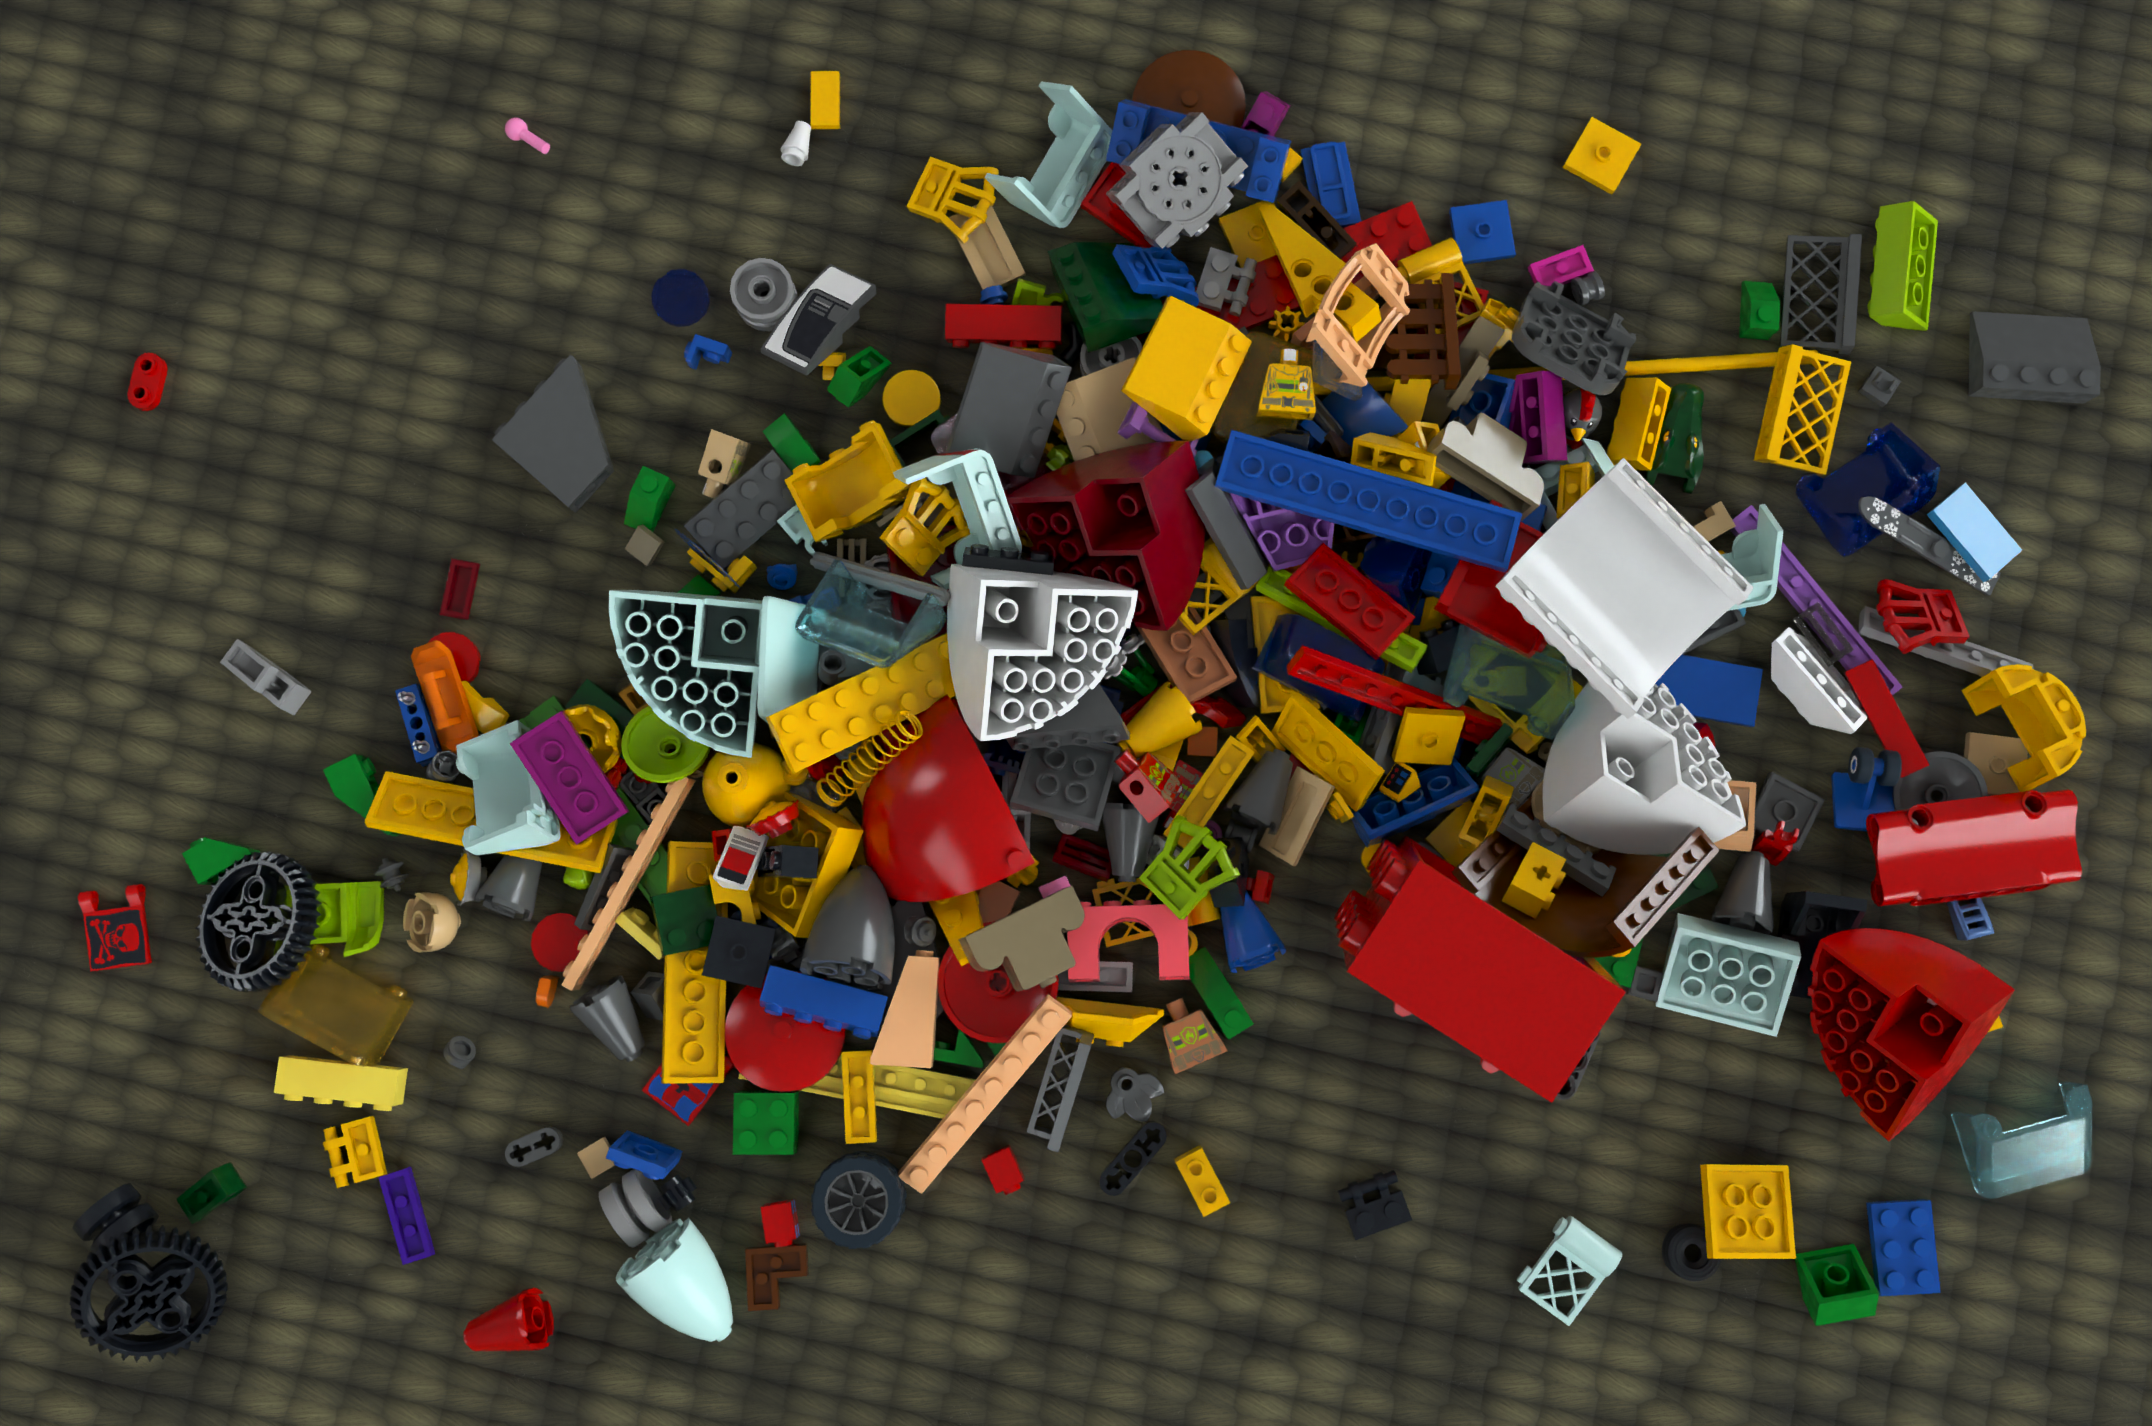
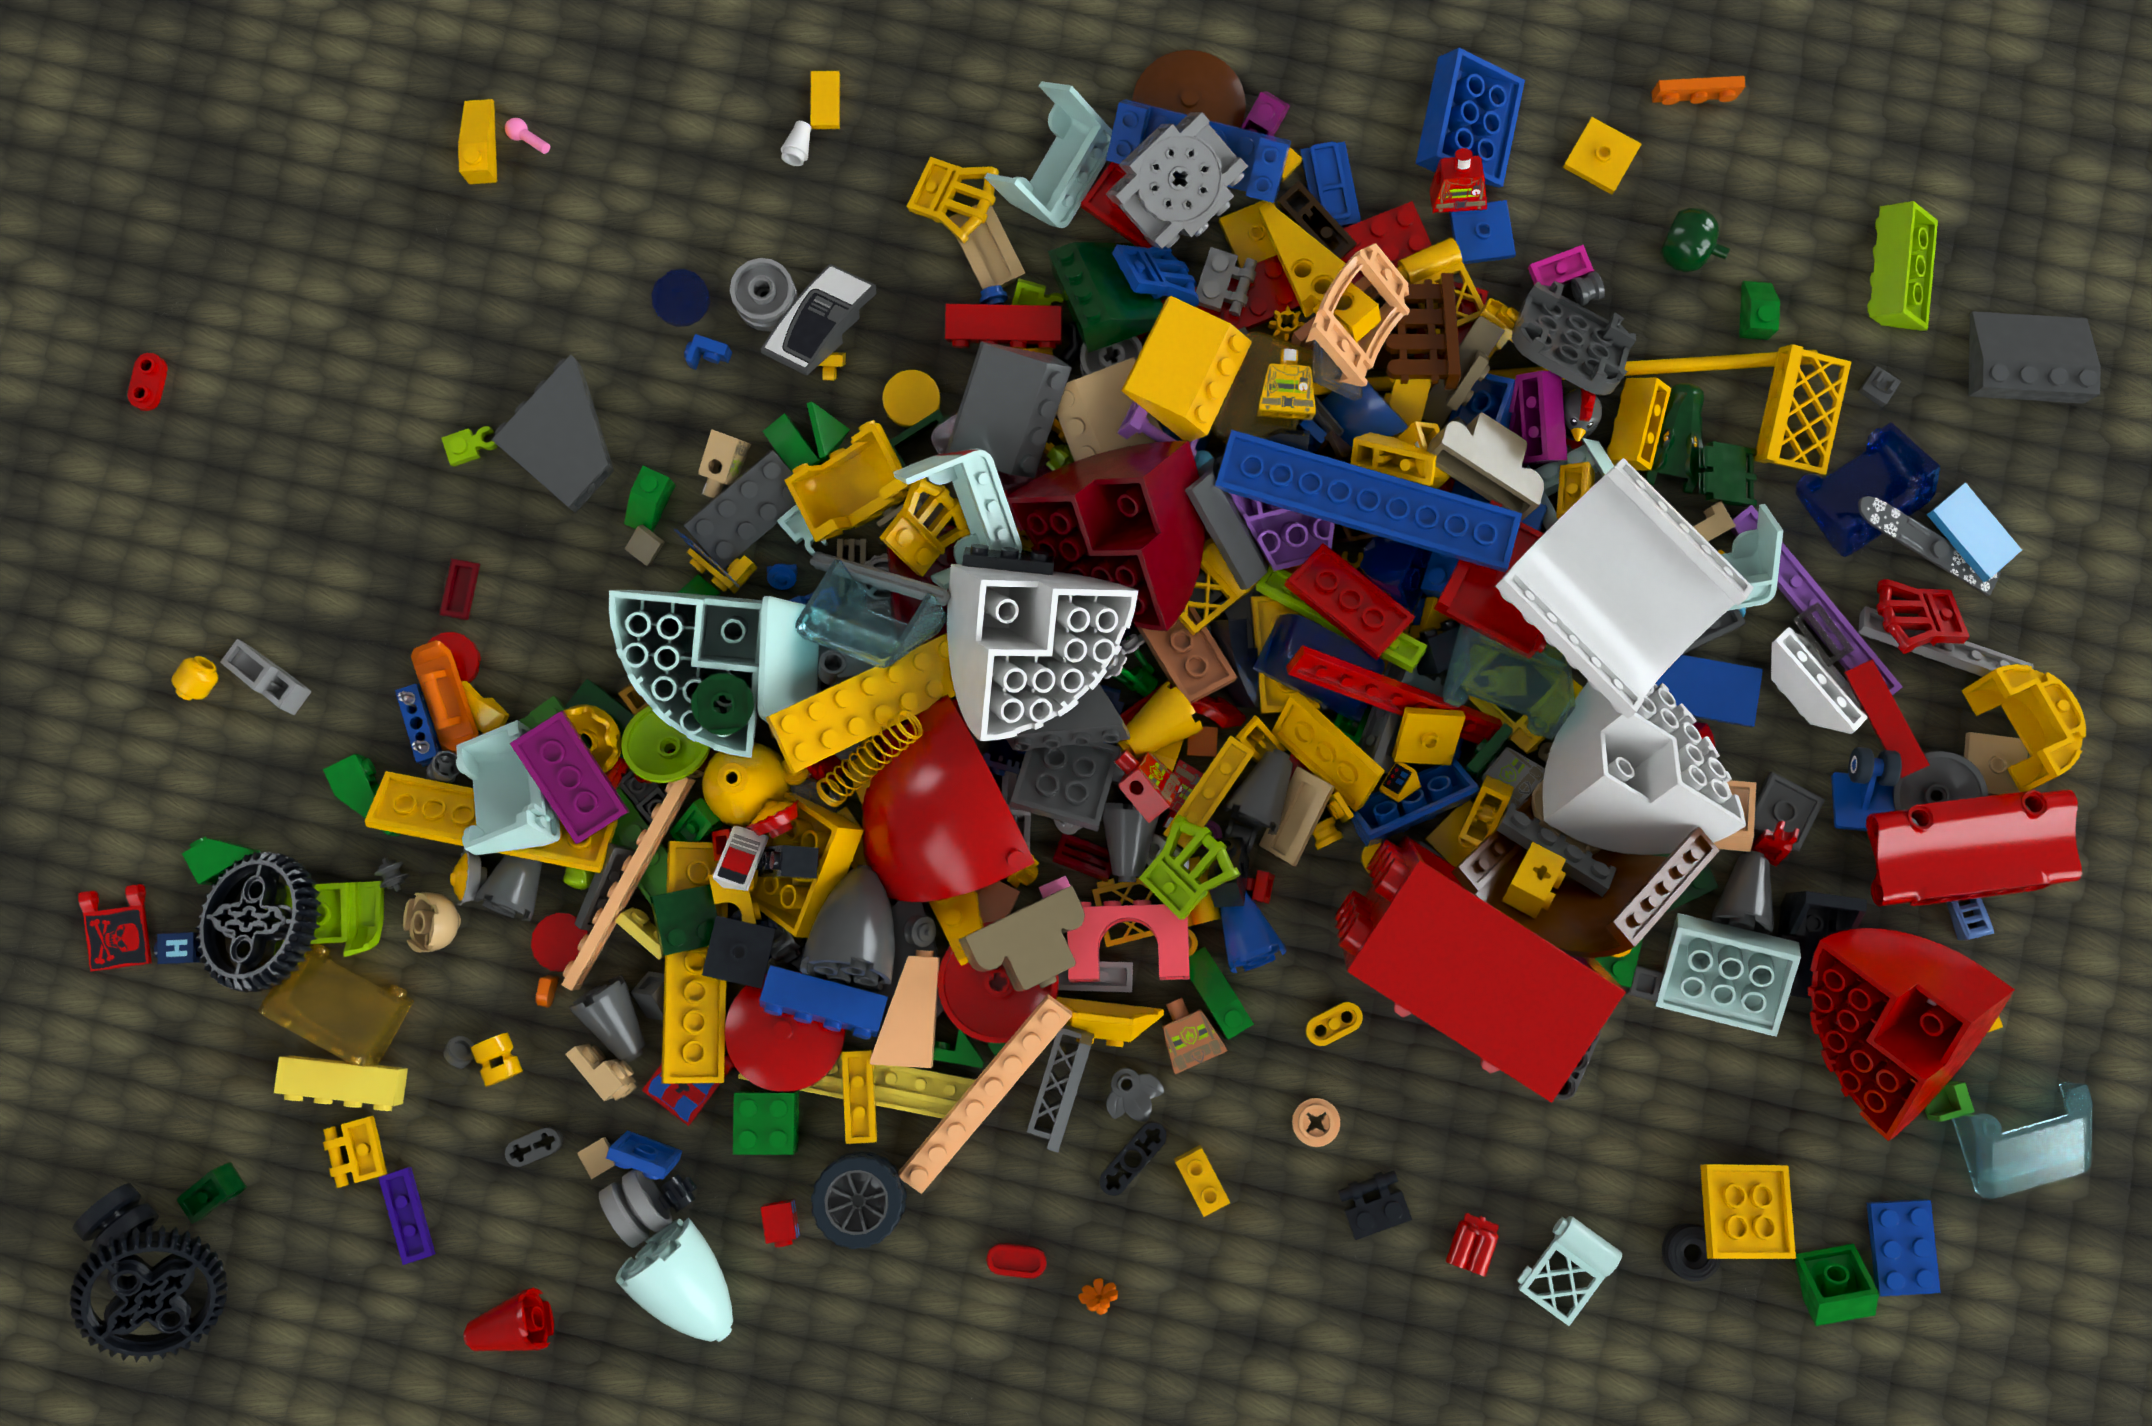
(177, 948): none -> dark blue brick
(194, 678): none -> yellow head
(464, 446): none -> lime plate
(478, 142): none -> yellow slope
(493, 1049): none -> yellow wheel
(608, 1078): none -> tan plate
(696, 823): none -> green slope
(710, 716): none -> dark green plate
(765, 1268): reddish brown plate -> none
(827, 431): none -> green slope
(858, 376): green slope -> none
(1003, 1170): red brick -> none
(1016, 1260): none -> red tile
(1099, 1296): none -> orange plant
(1326, 833): none -> yellow wheel
(1330, 1122): none -> light nougat gear
(1333, 1024): none -> yellow plate
(1459, 184): none -> red torso
(1472, 109): none -> blue slope
(1473, 1244): none -> red piece
(1692, 240): none -> dark green piece
(1698, 89): none -> orange plate
(1726, 474): none -> dark green plate
(1847, 292): dark grey fence -> none
(1950, 1103): none -> bright green panel

